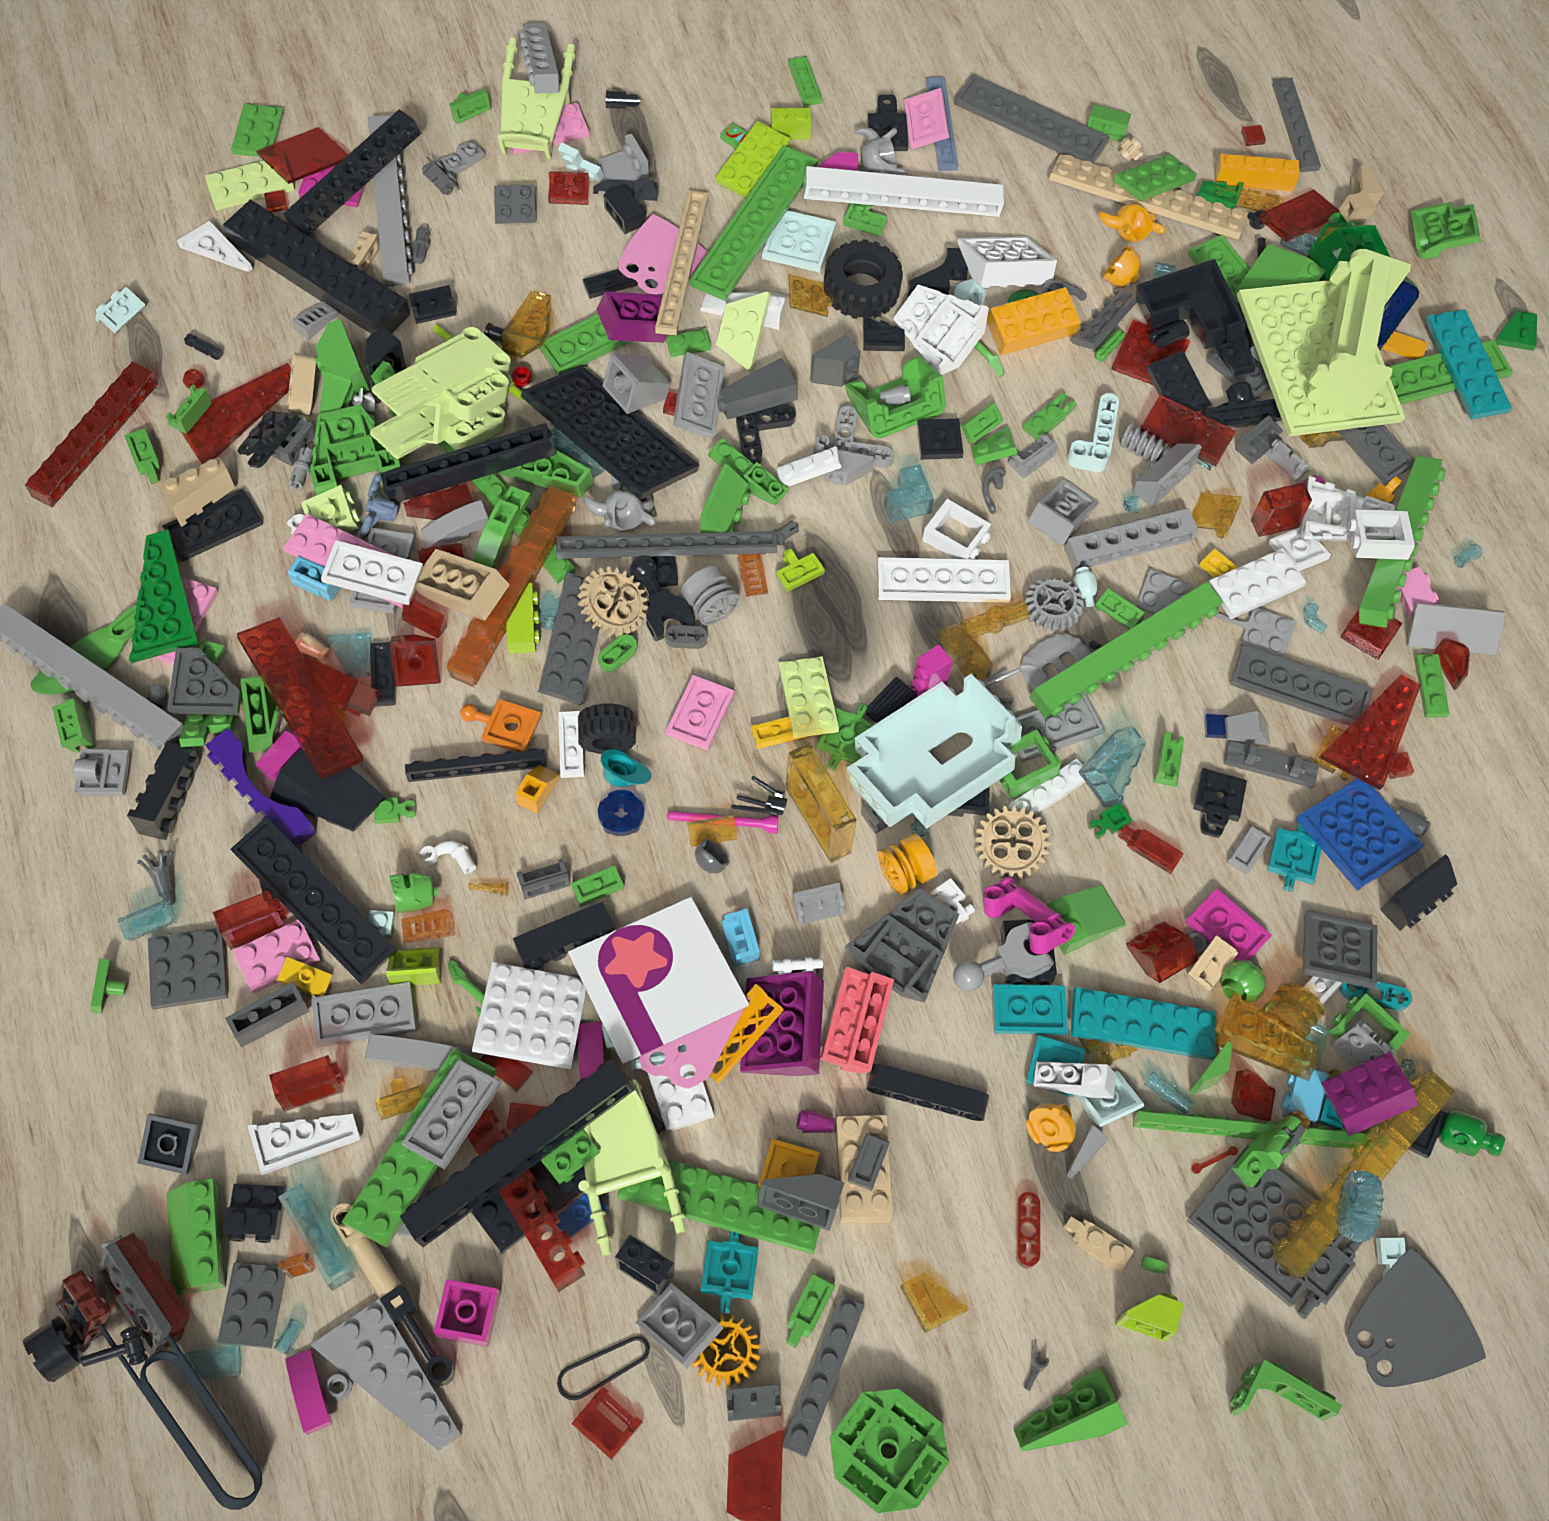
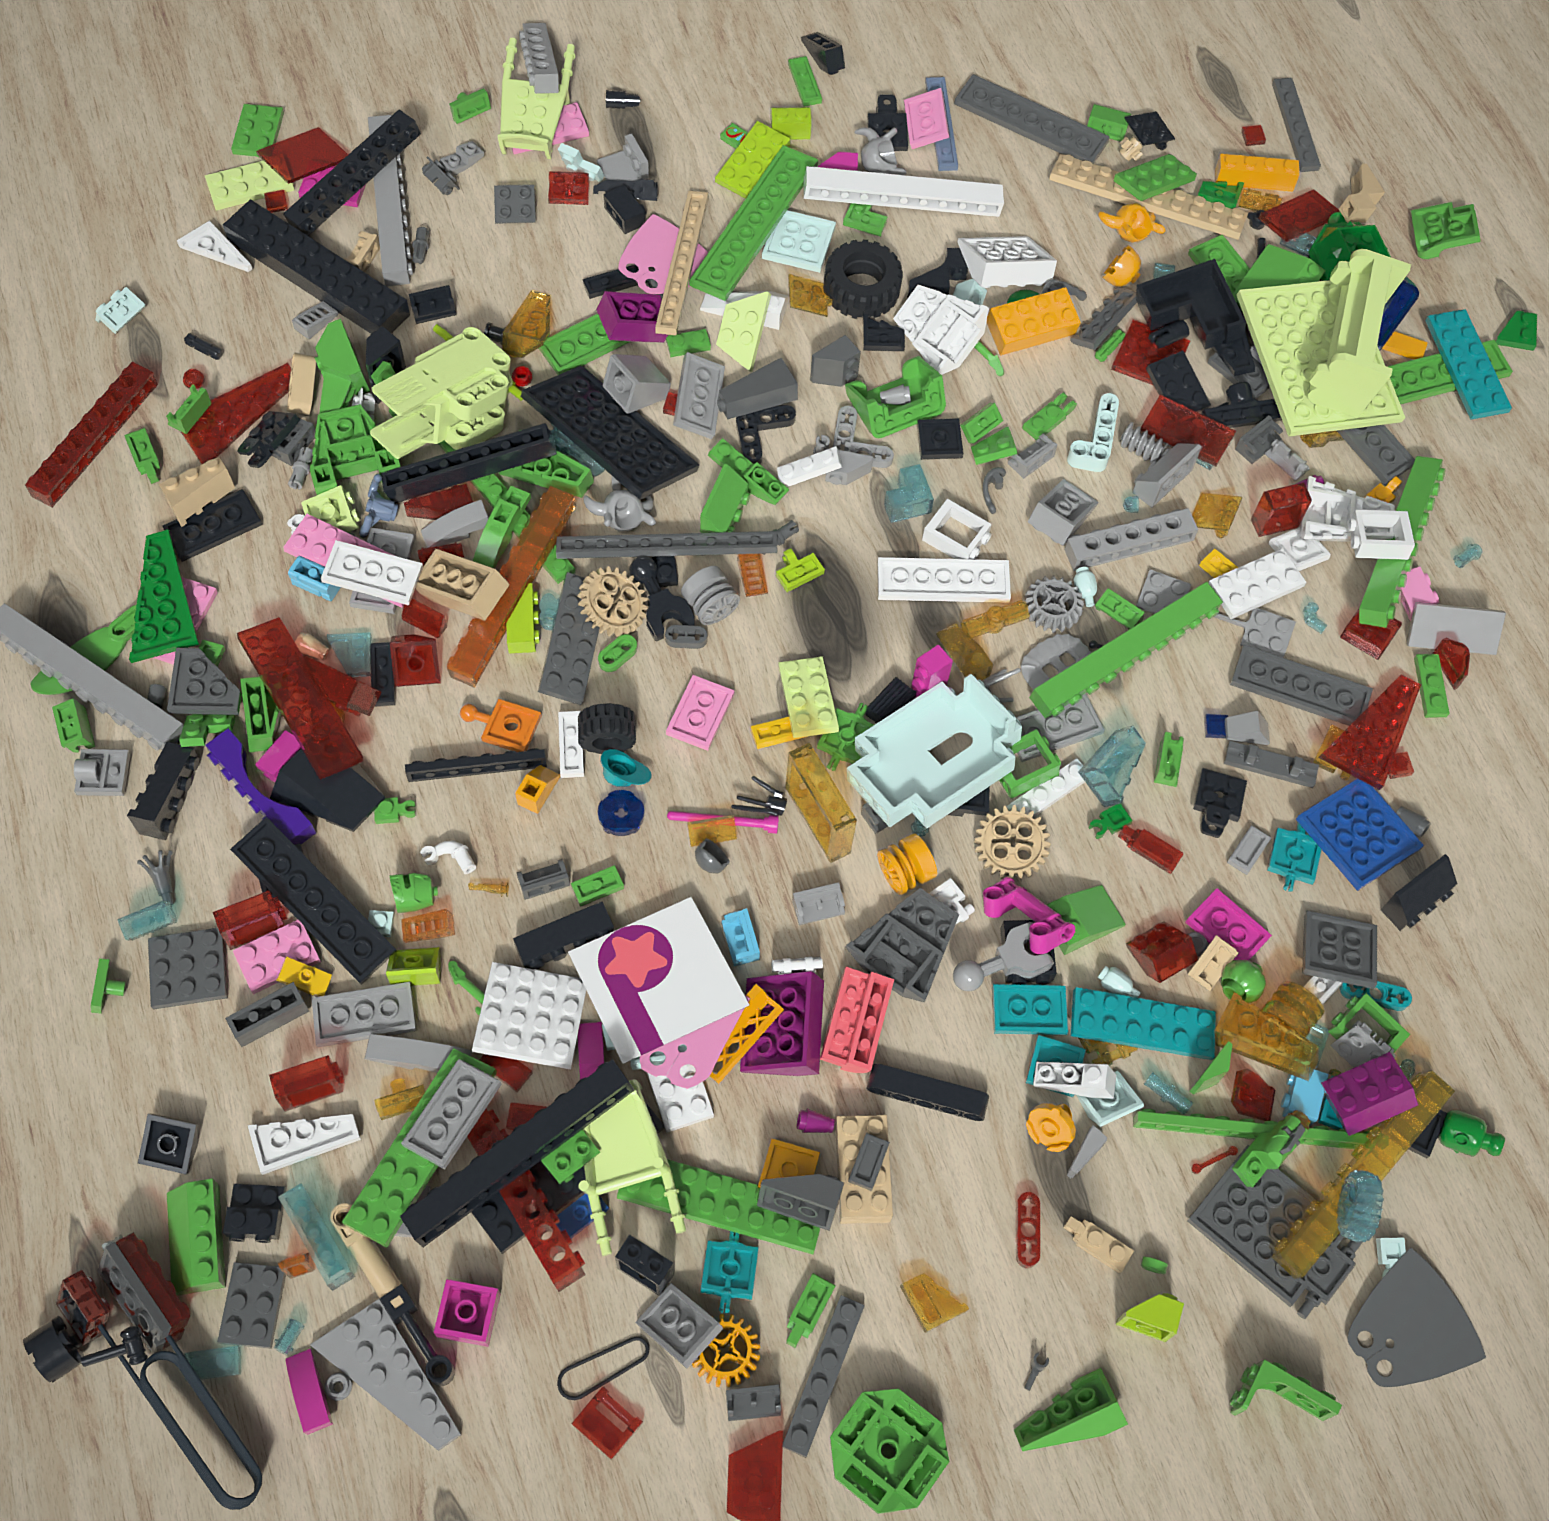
(825, 52): none -> black slope
(1117, 982): none -> light aqua plant
(1150, 129): none -> black hinge

